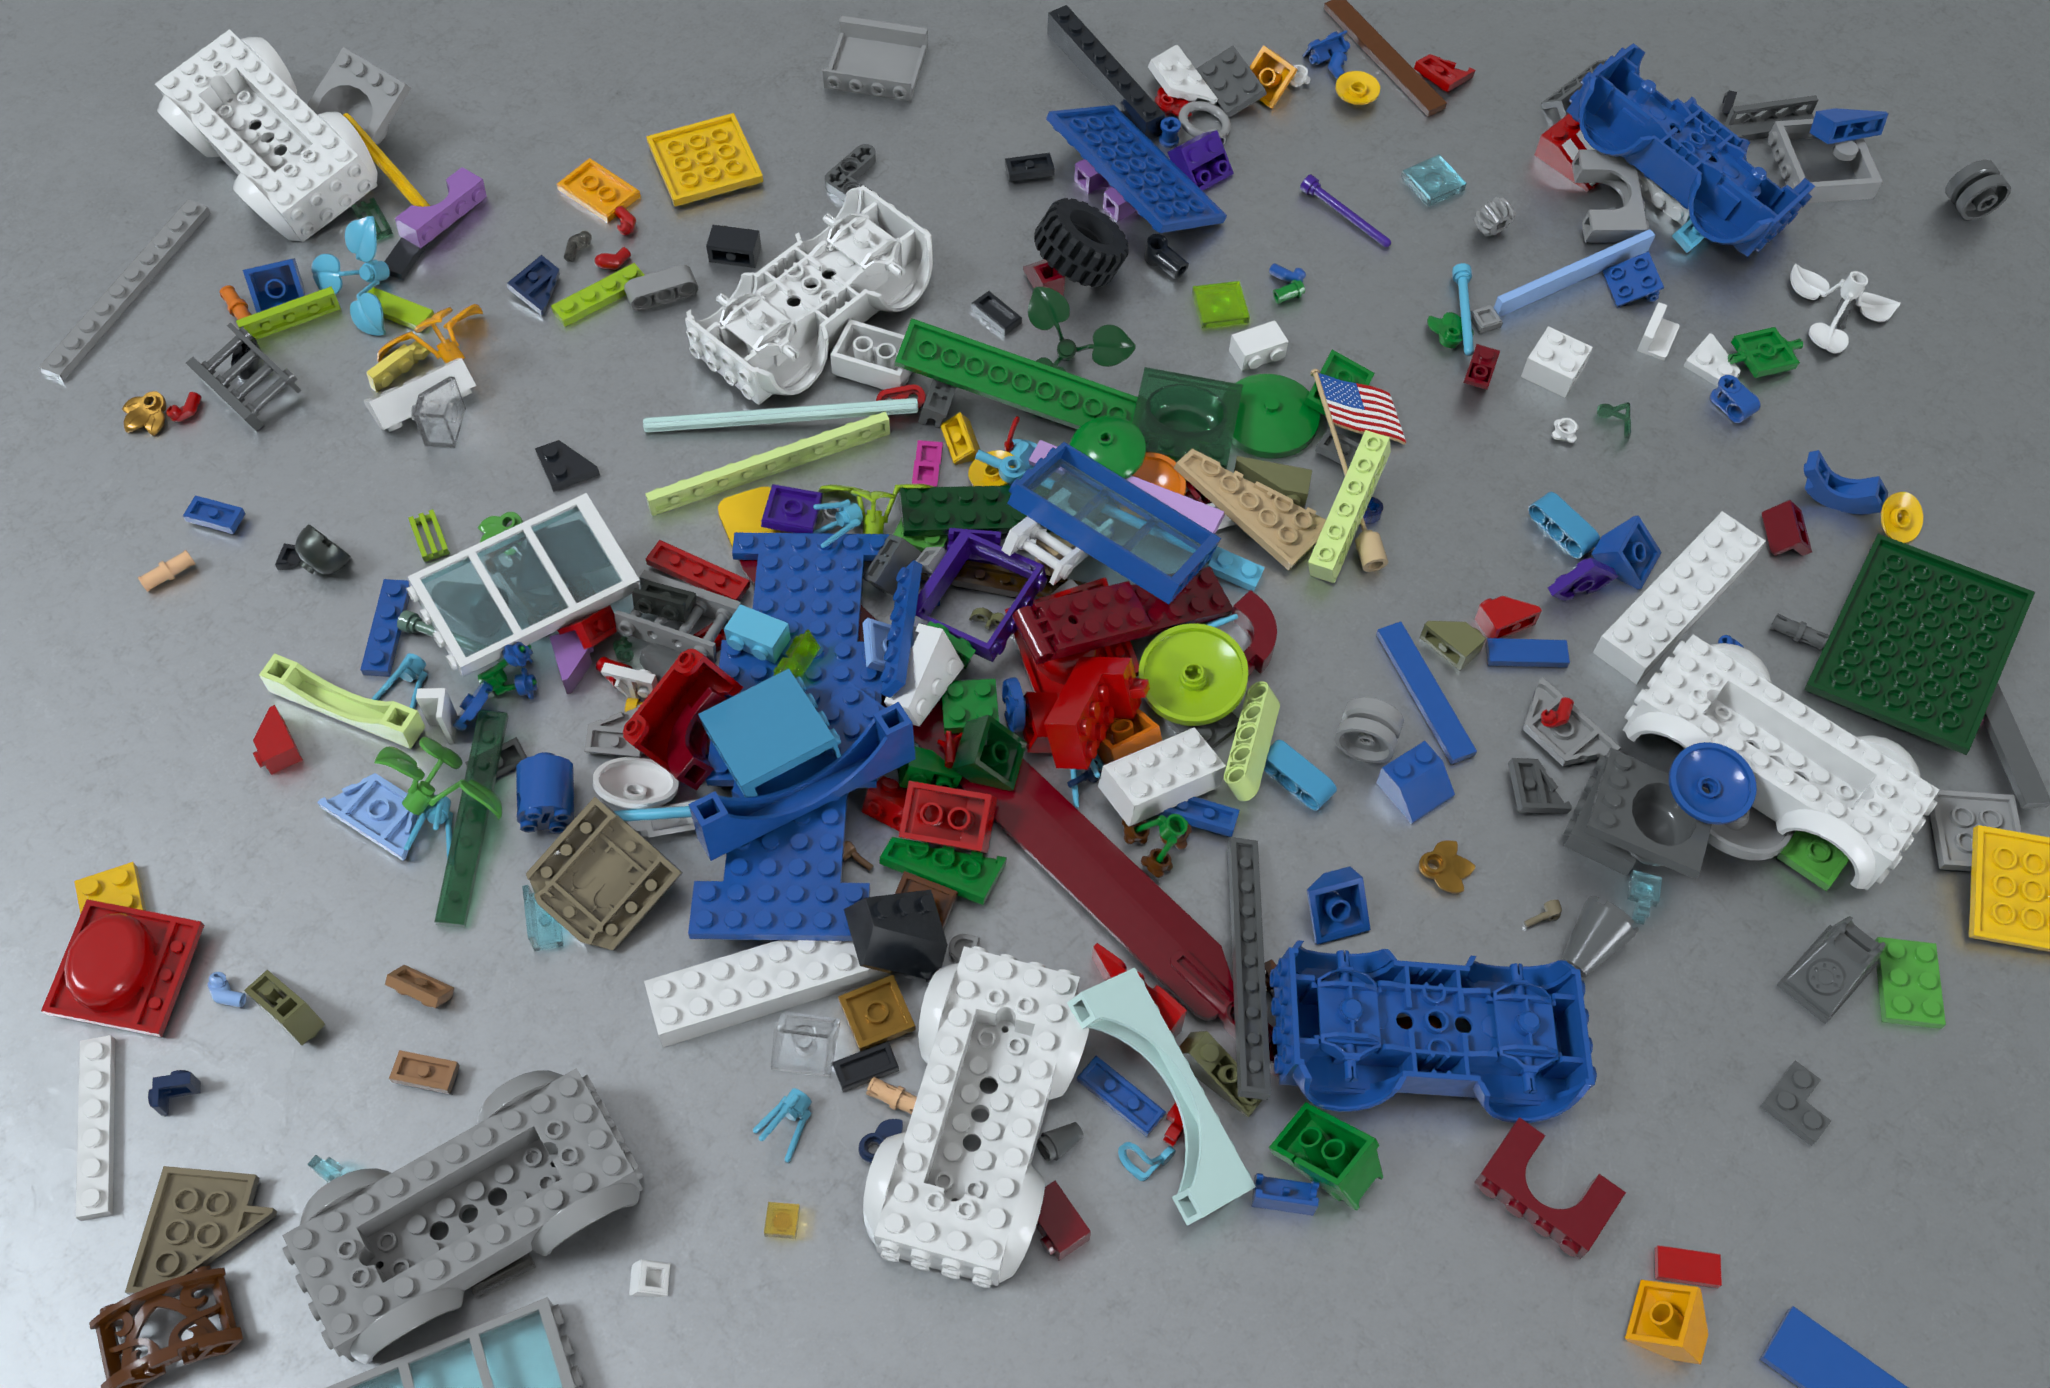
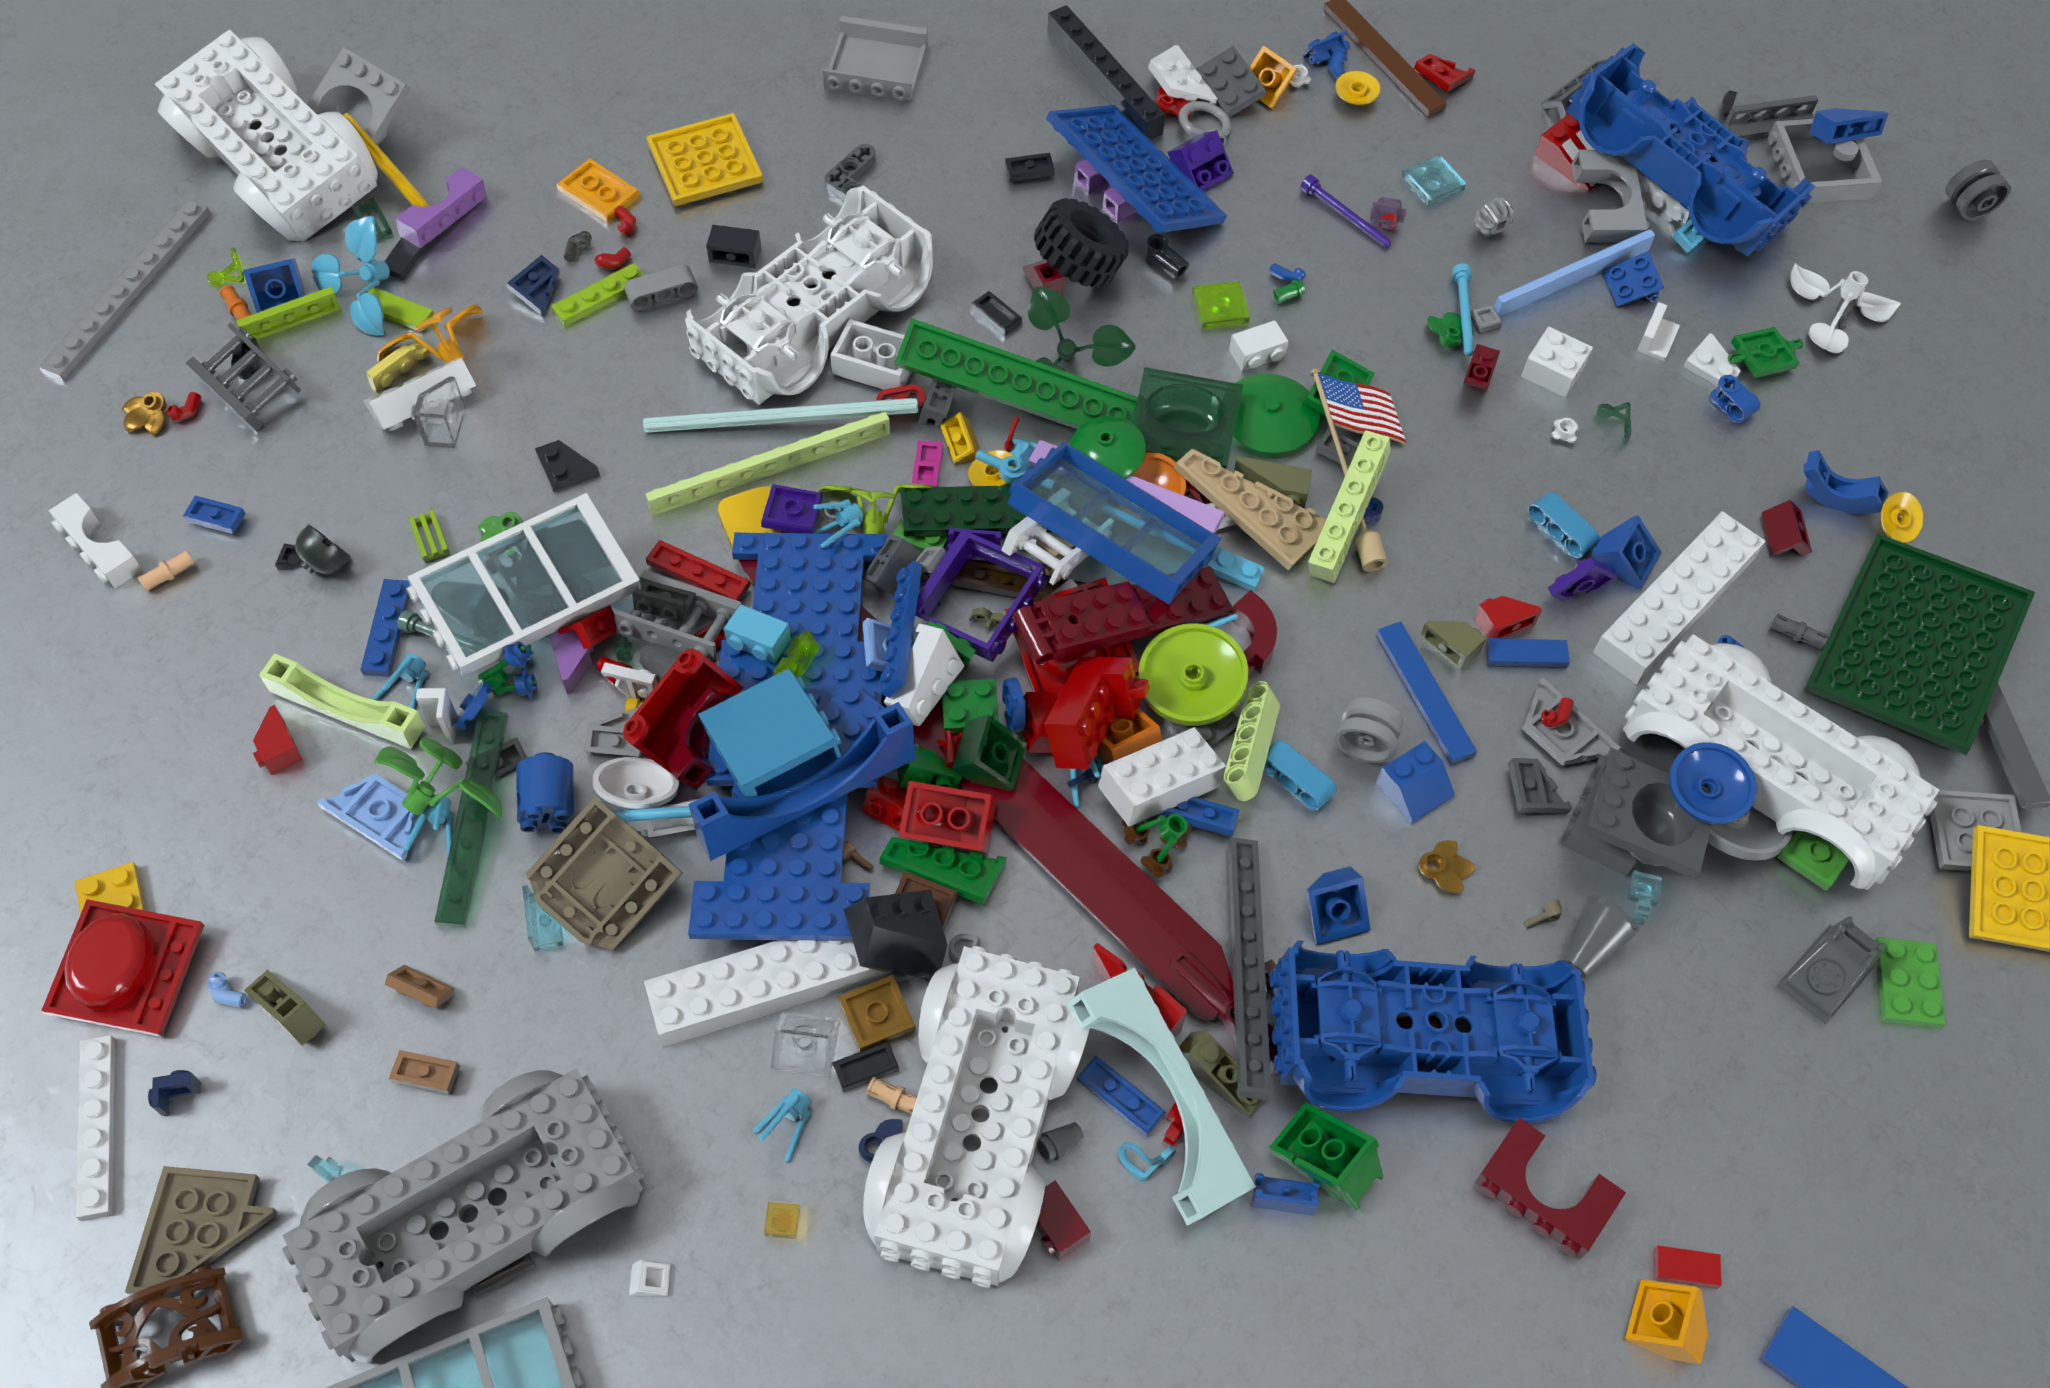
(111, 559): none -> white arch
(216, 278): none -> clear neon green piece
(1170, 127): blue bush -> none
(1387, 213): none -> clear purple head
(1789, 1104): dark grey plate -> none

